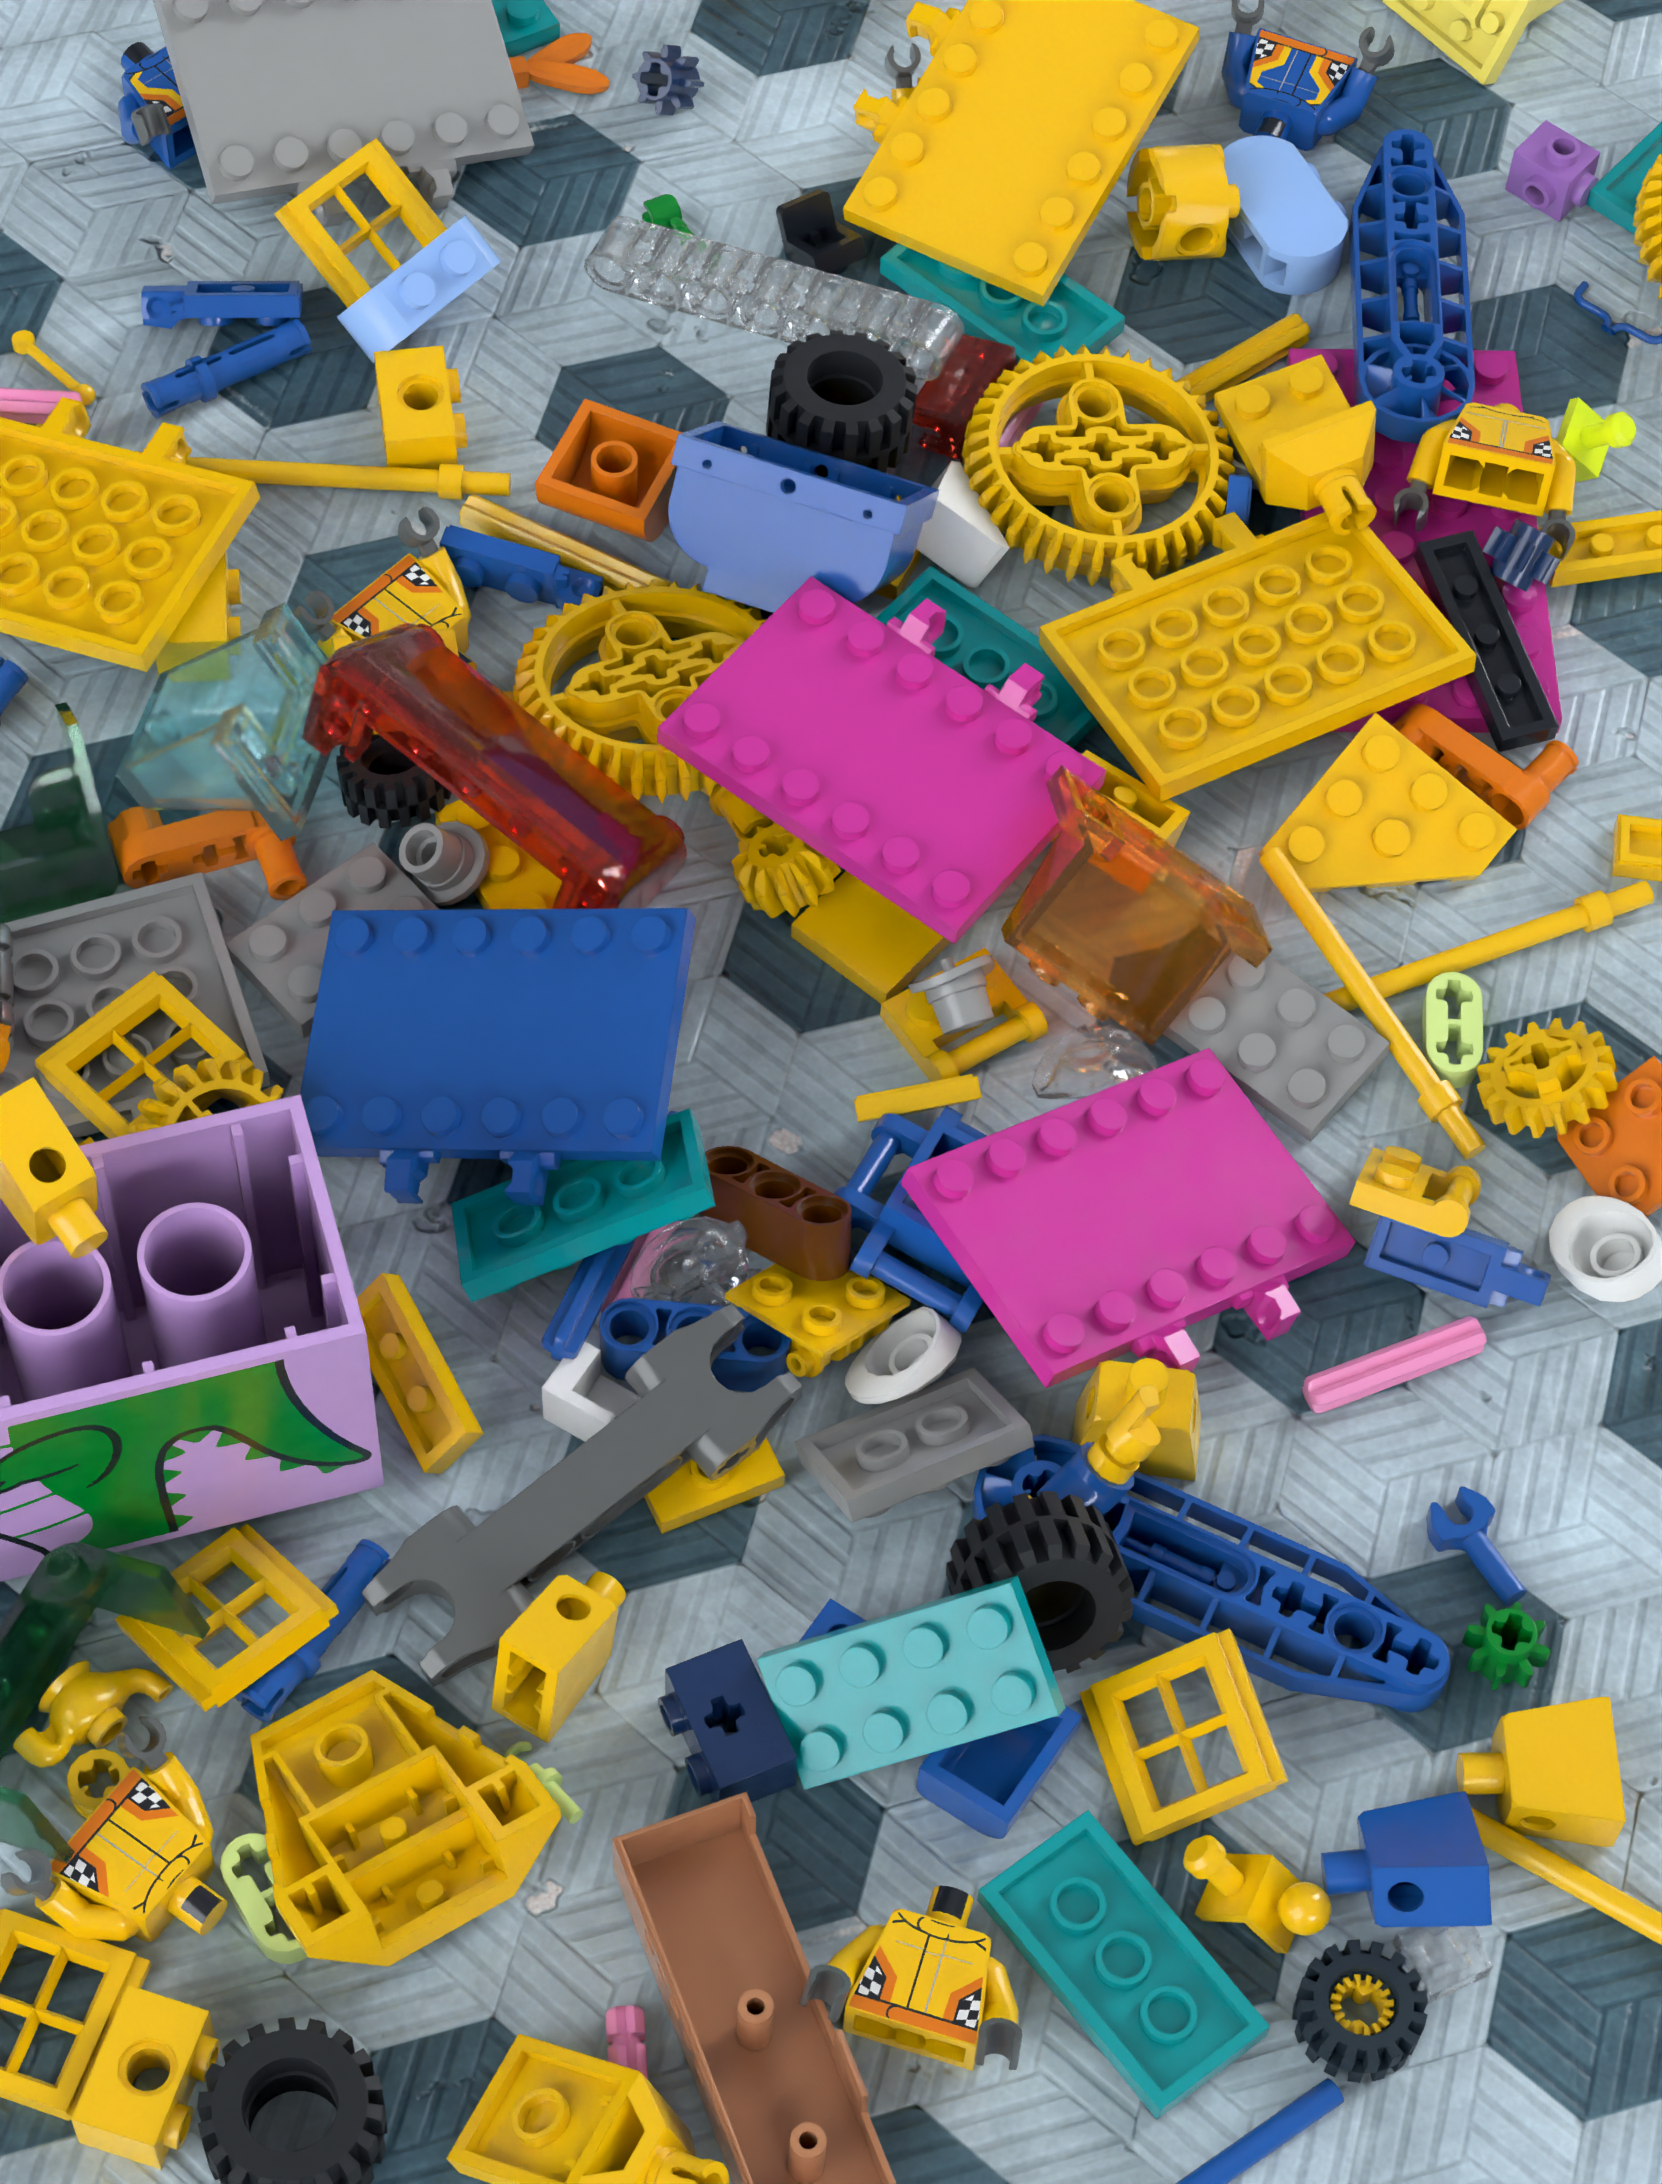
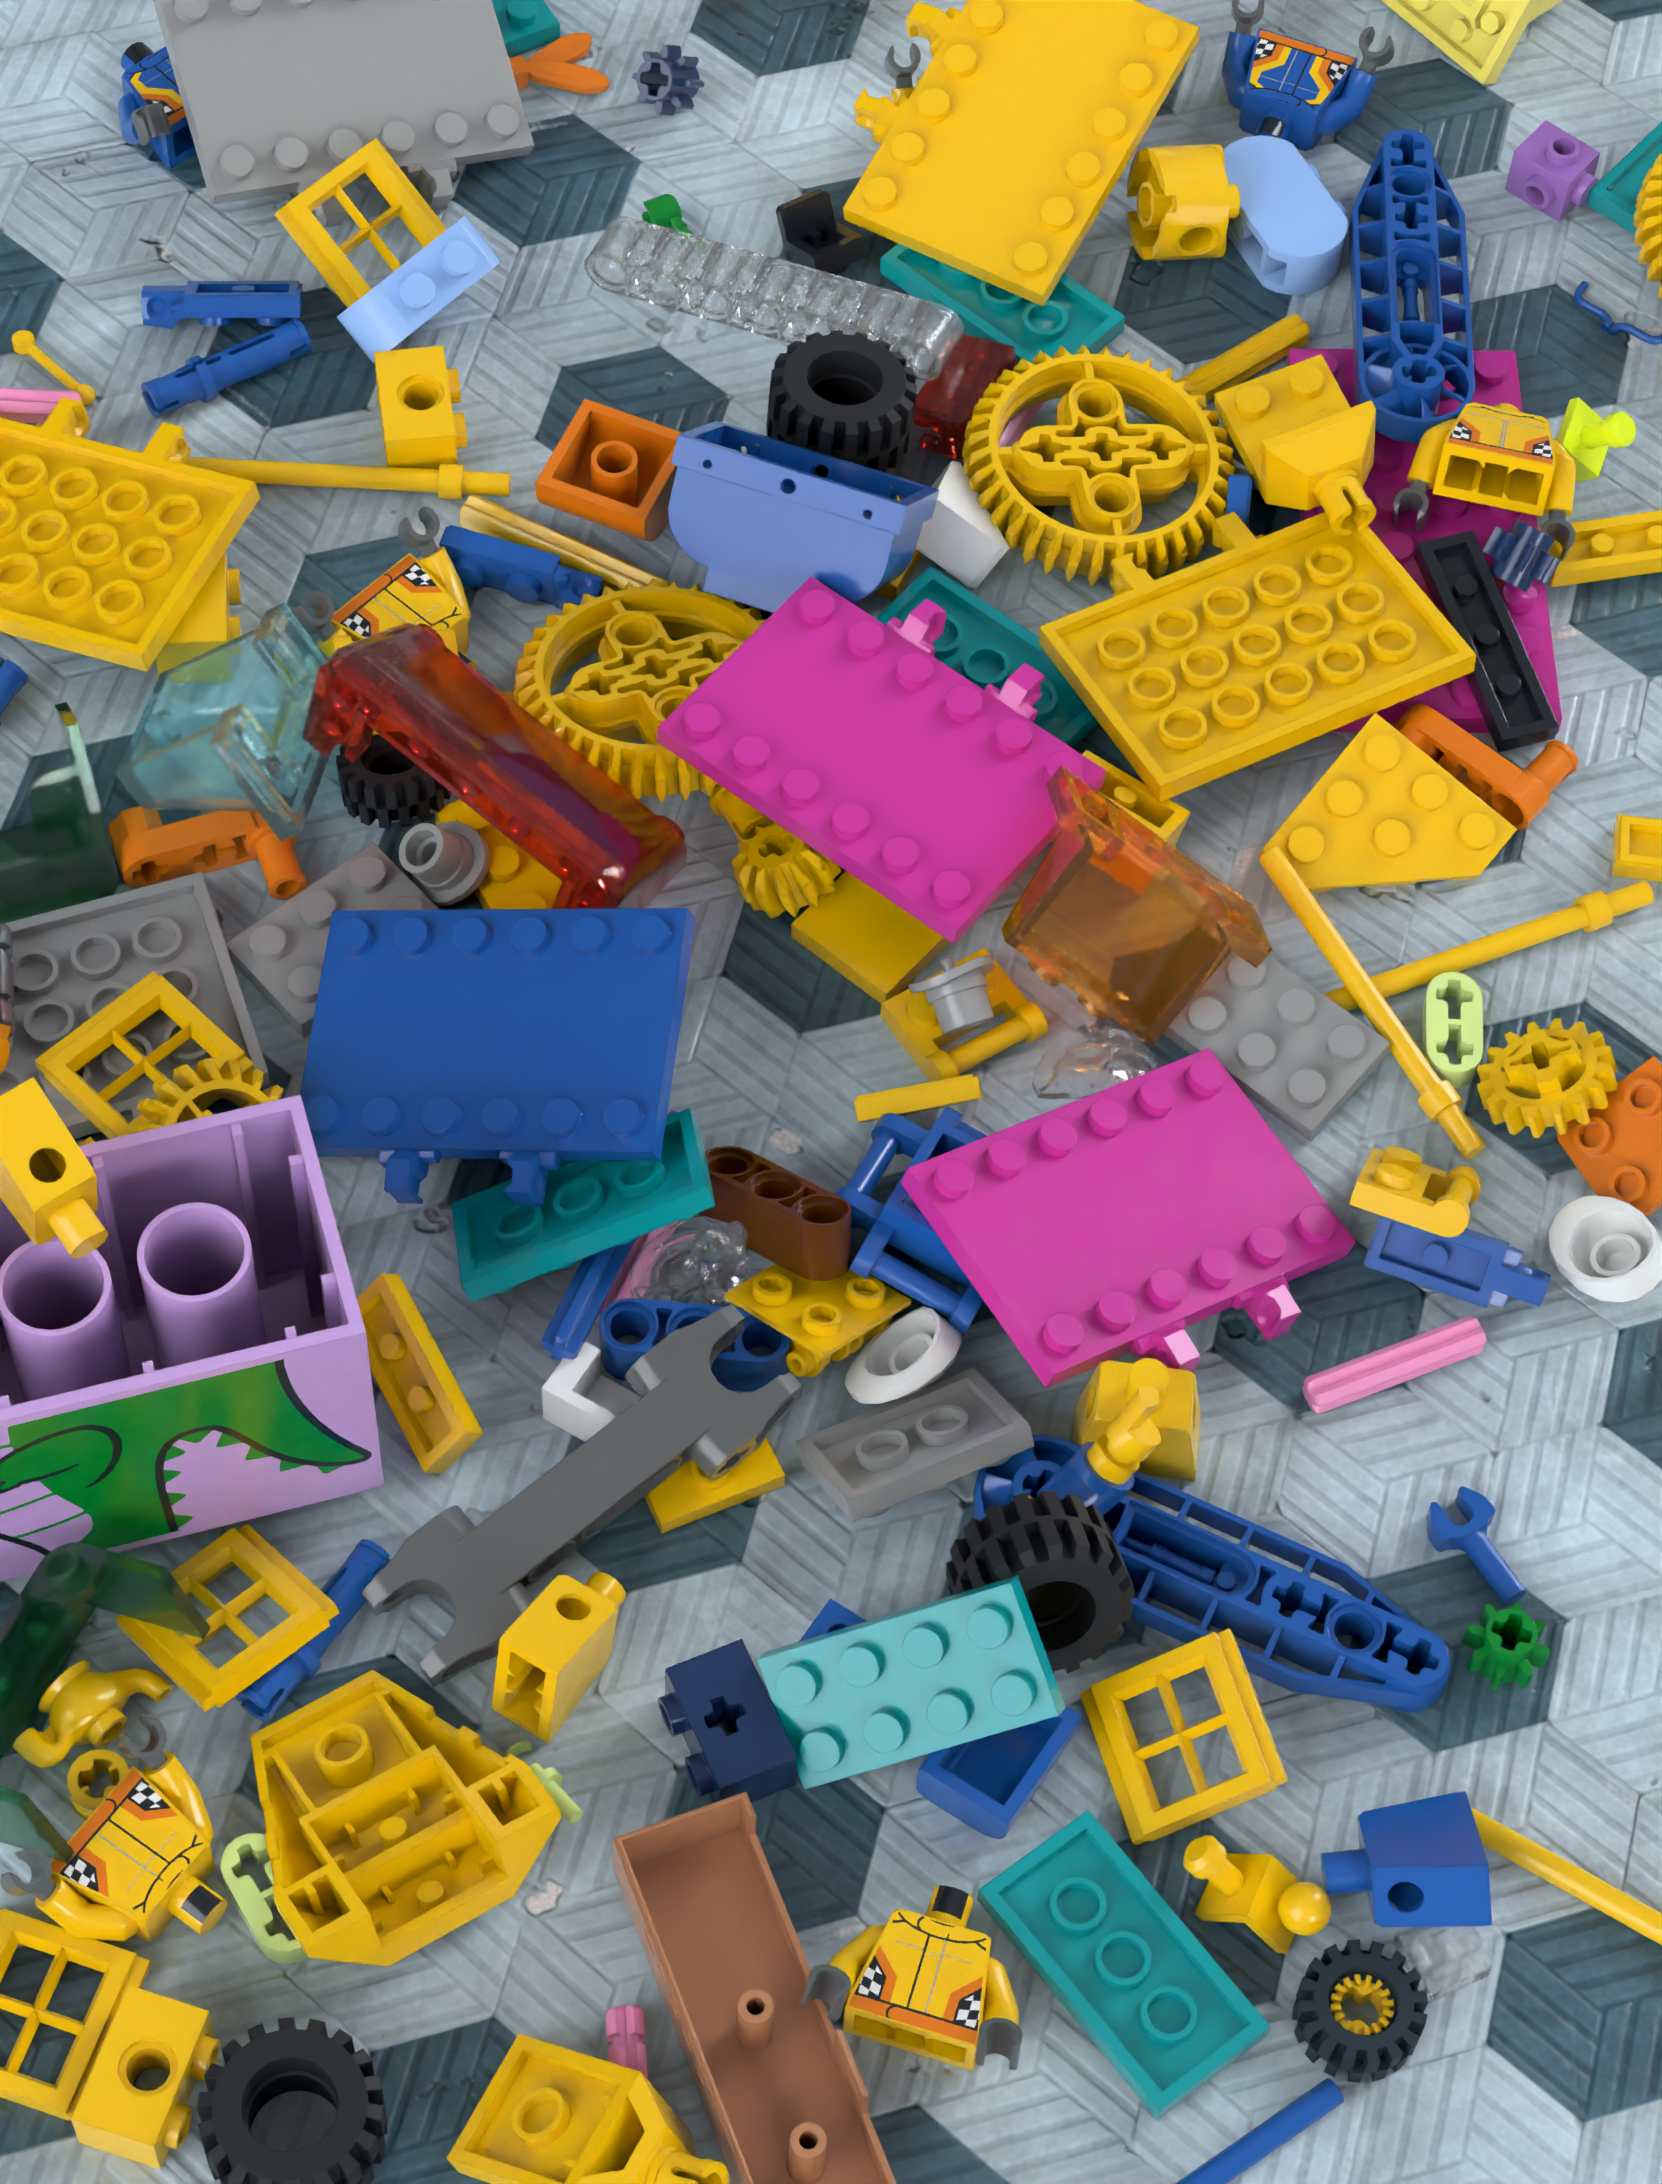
(1552, 1773): yellow torso -> none

